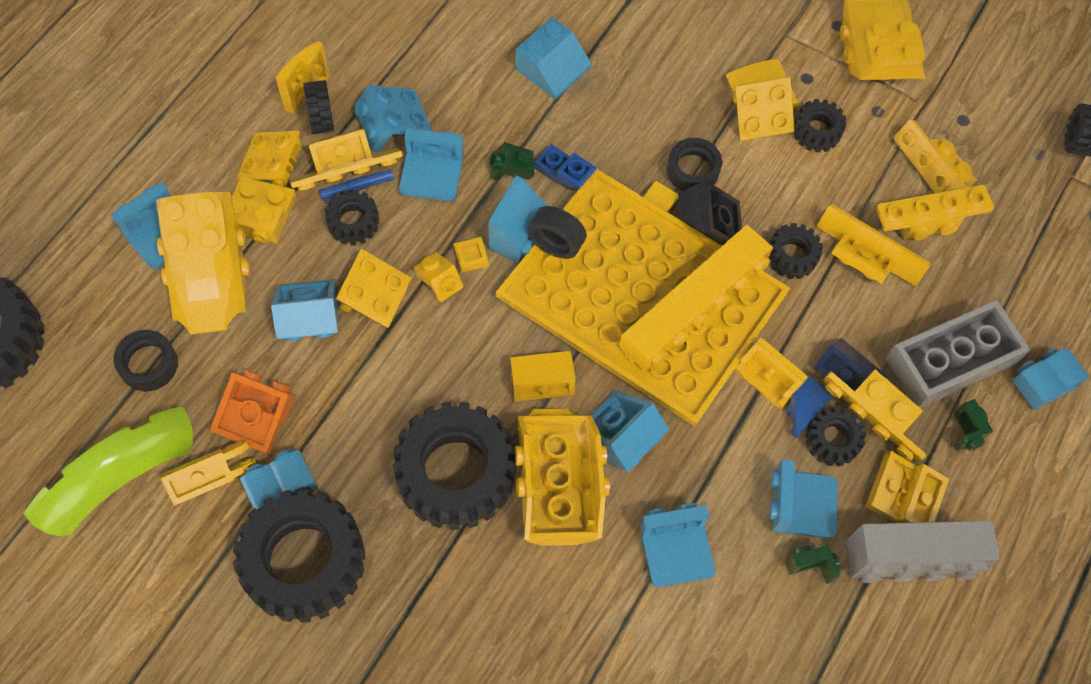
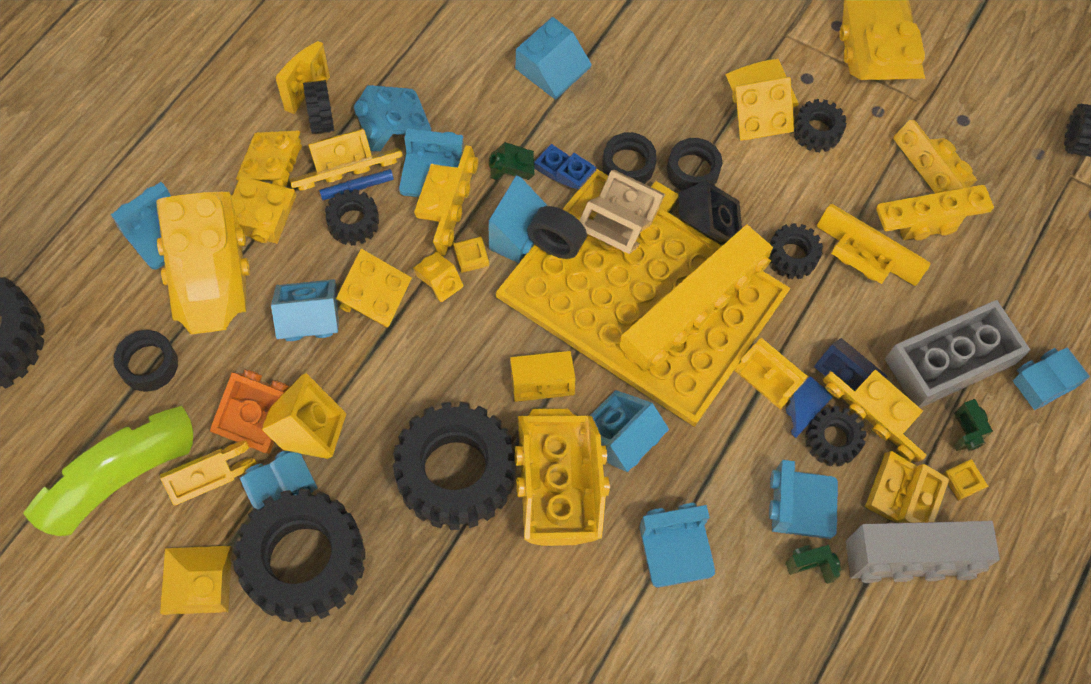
(196, 580): none -> yellow slope
(305, 420): none -> yellow slope
(444, 195): none -> yellow bracket
(622, 210): none -> tan piece
(633, 142): none -> black tyre
(965, 480): none -> yellow tile

